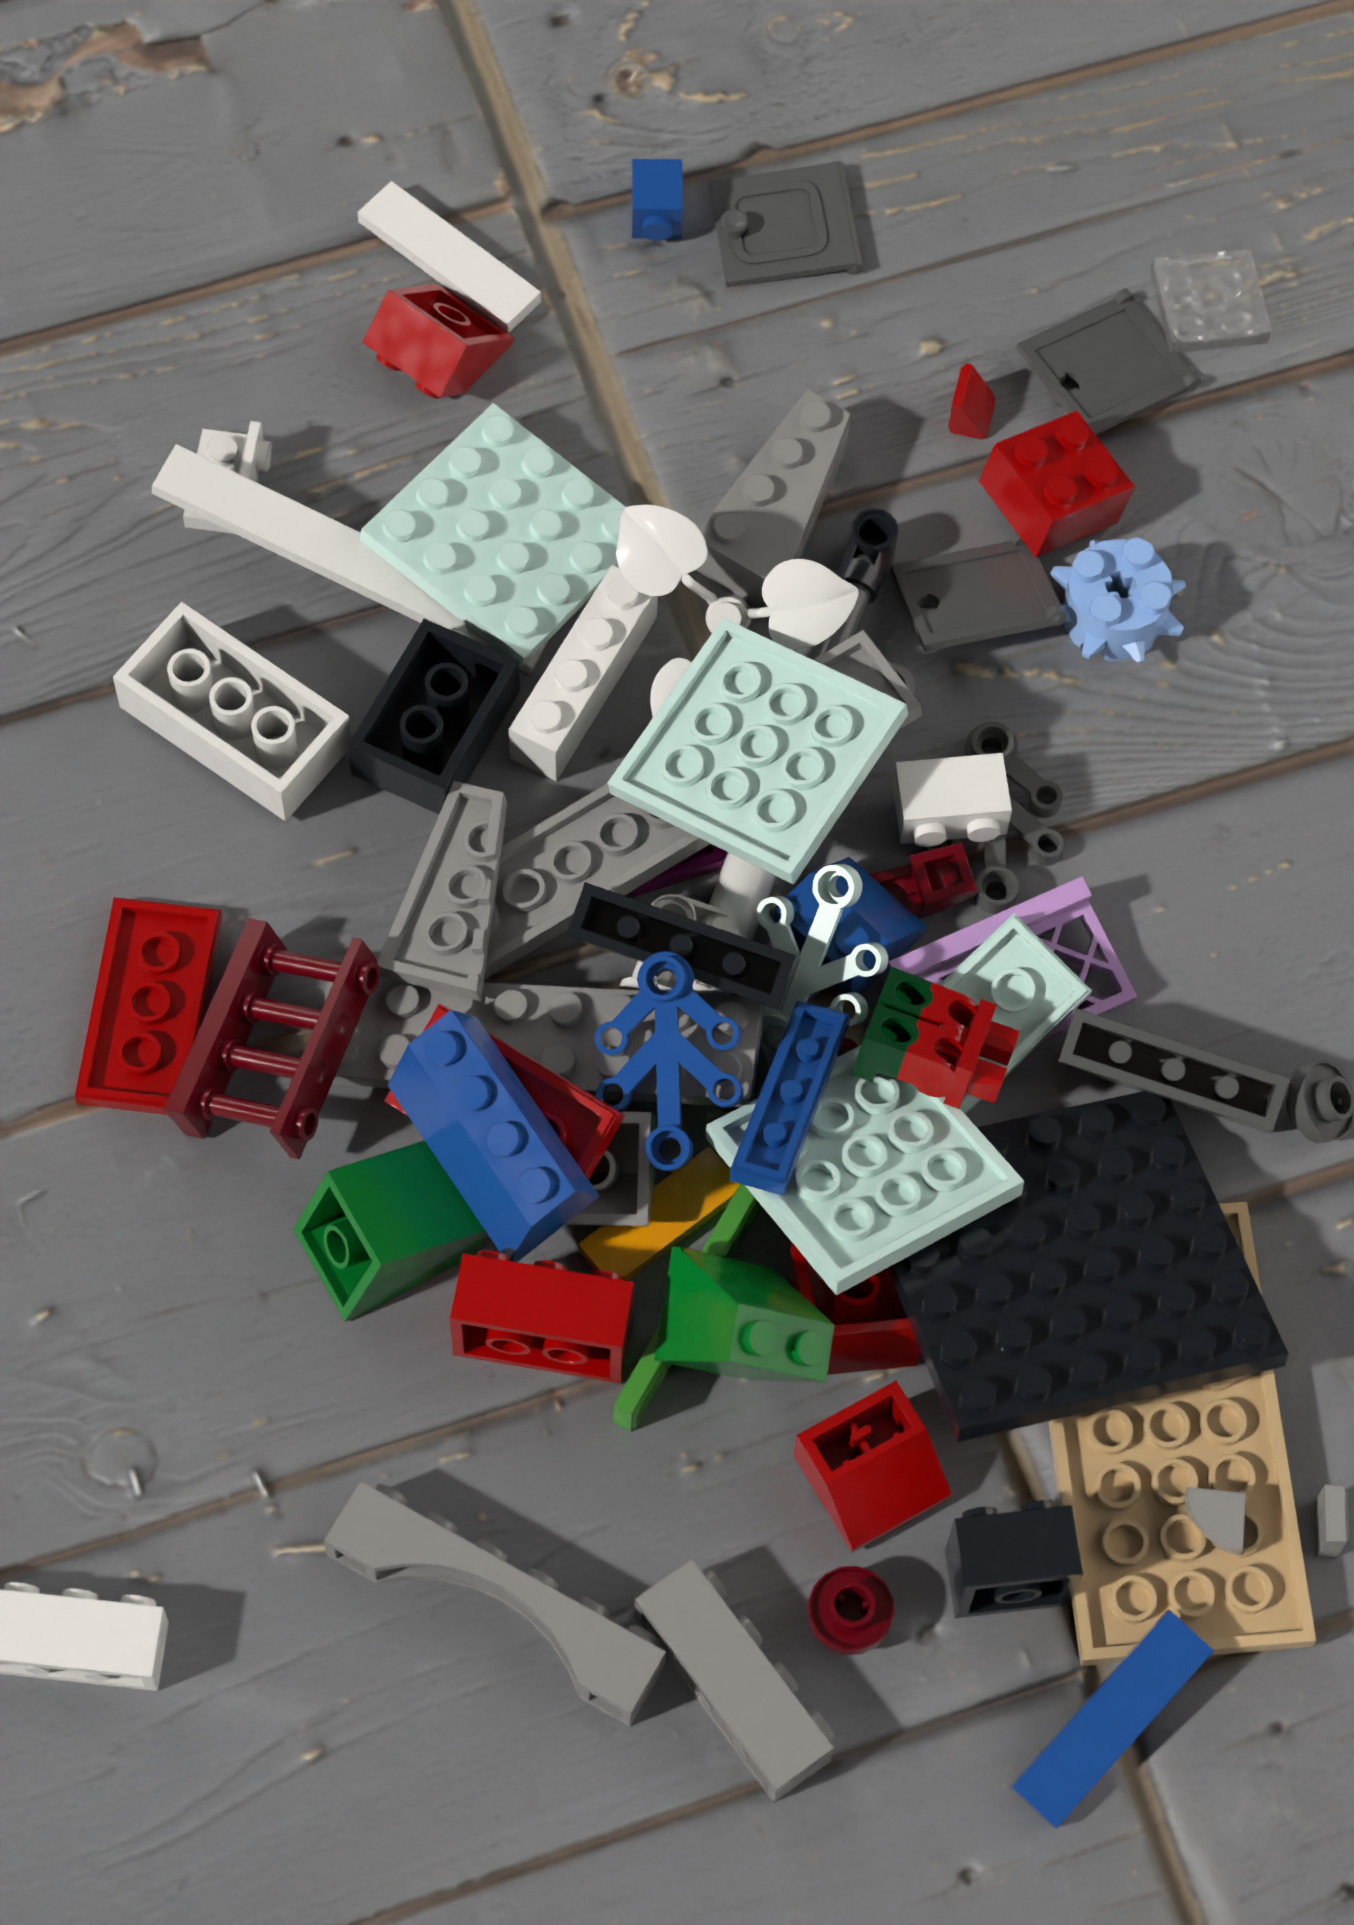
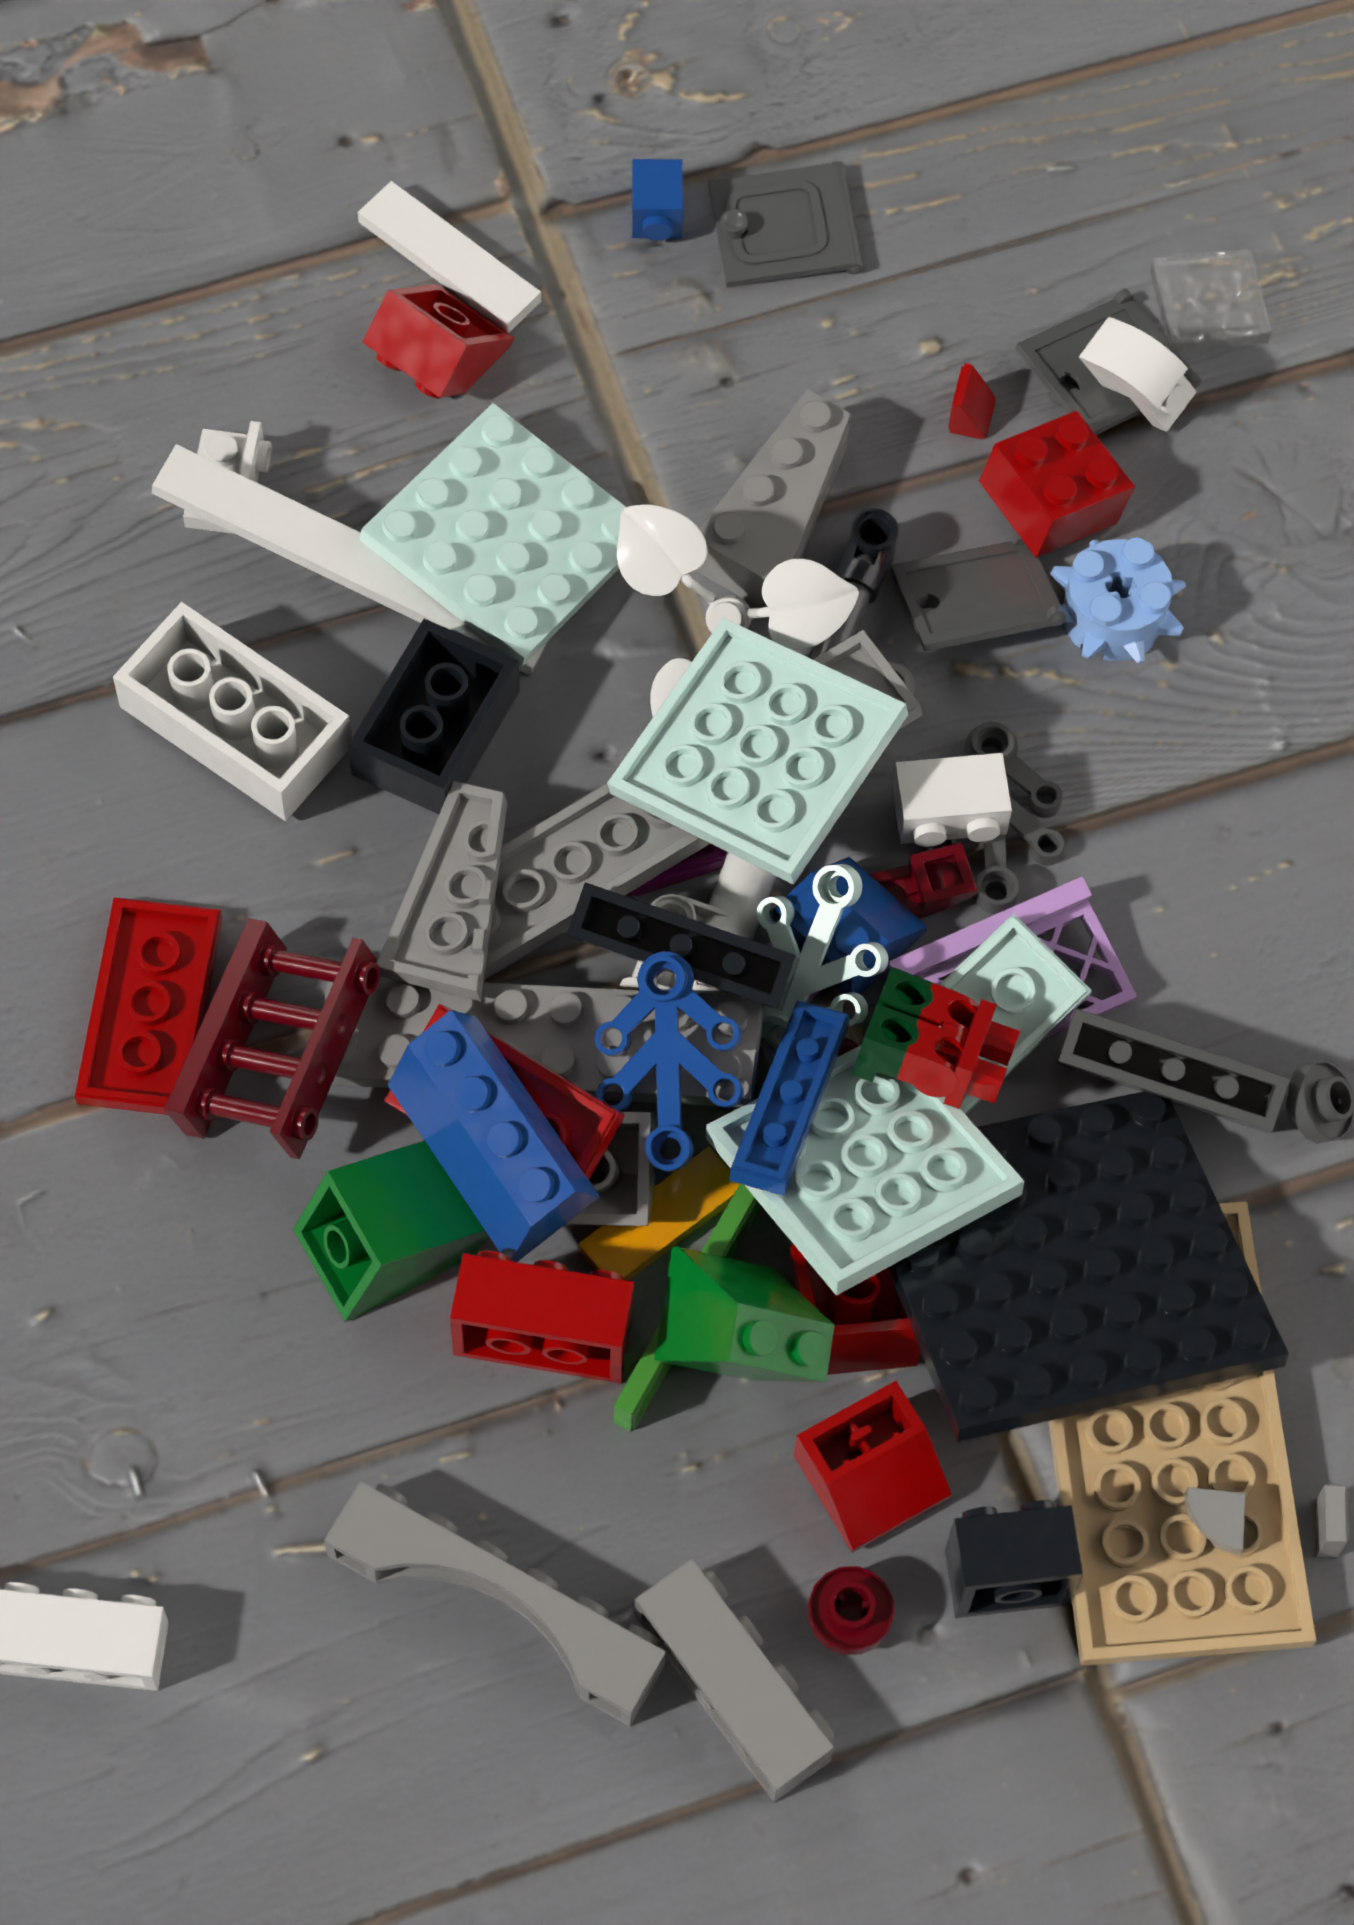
(581, 675): white brick -> none
(1111, 1719): blue tile -> none
(1140, 369): none -> white brick

